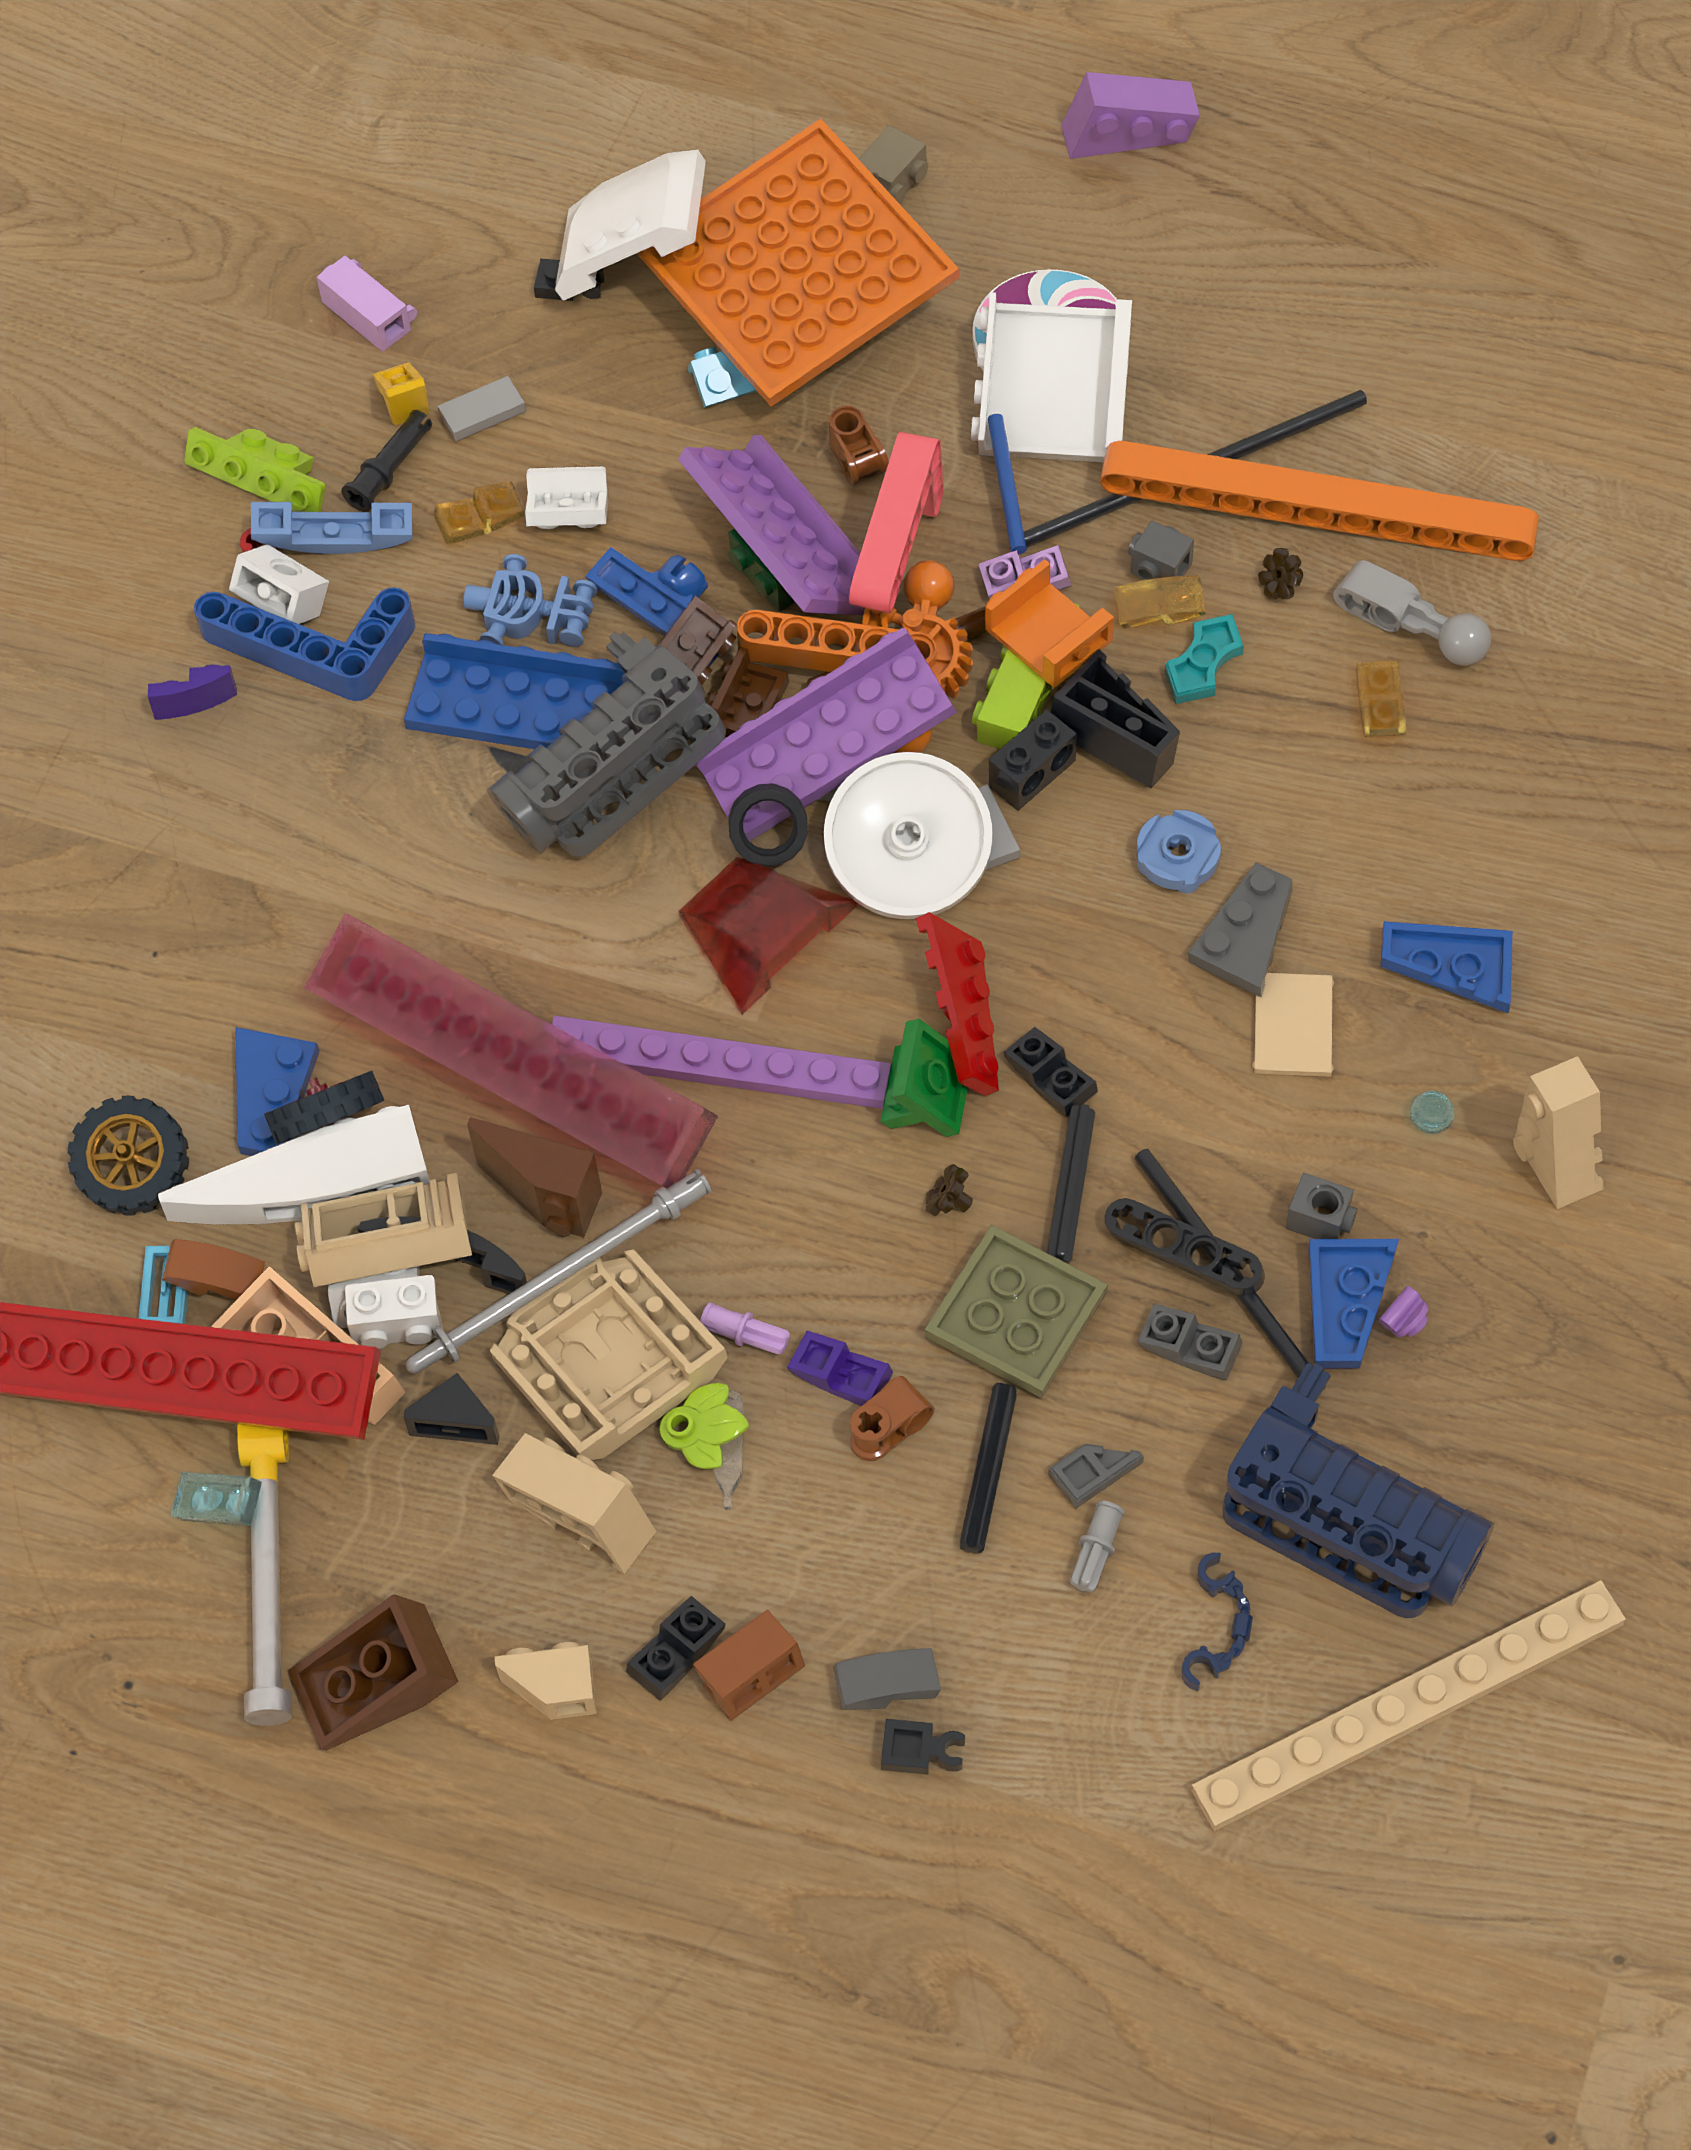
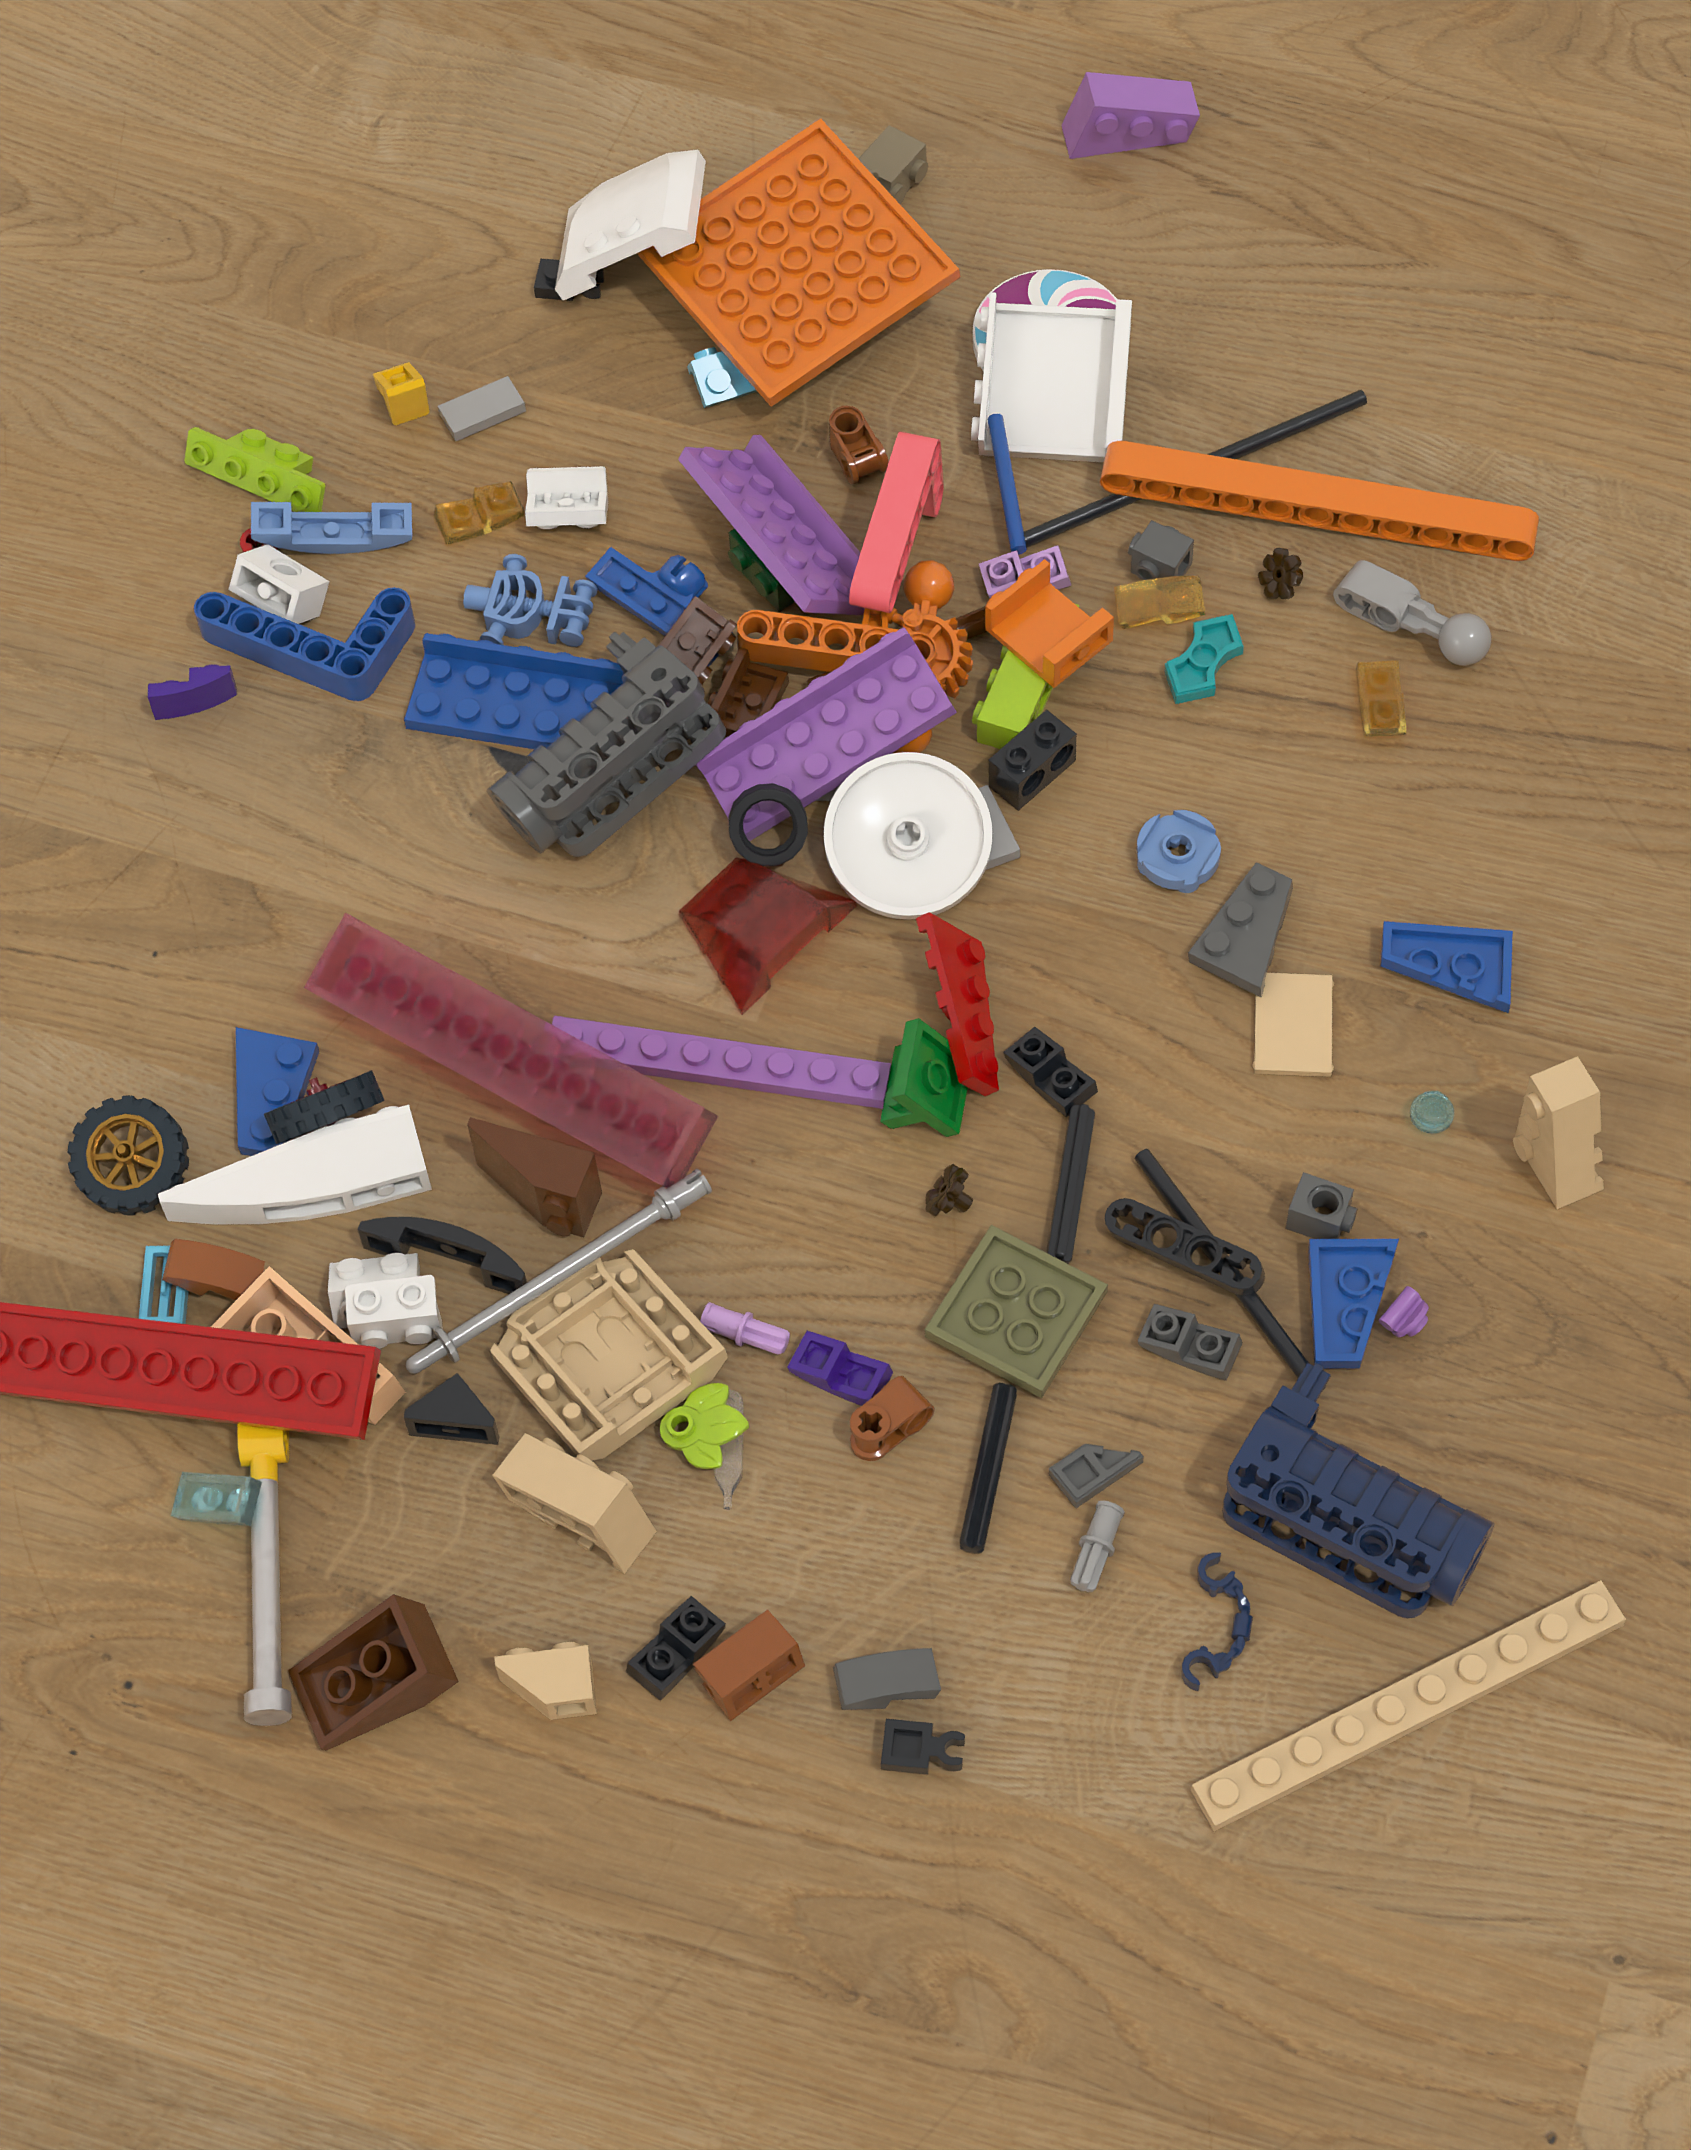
(338, 1253): tan door -> none
(364, 303): lavender brick -> none
(378, 471): black pin -> none
(1116, 722): black wedge -> none

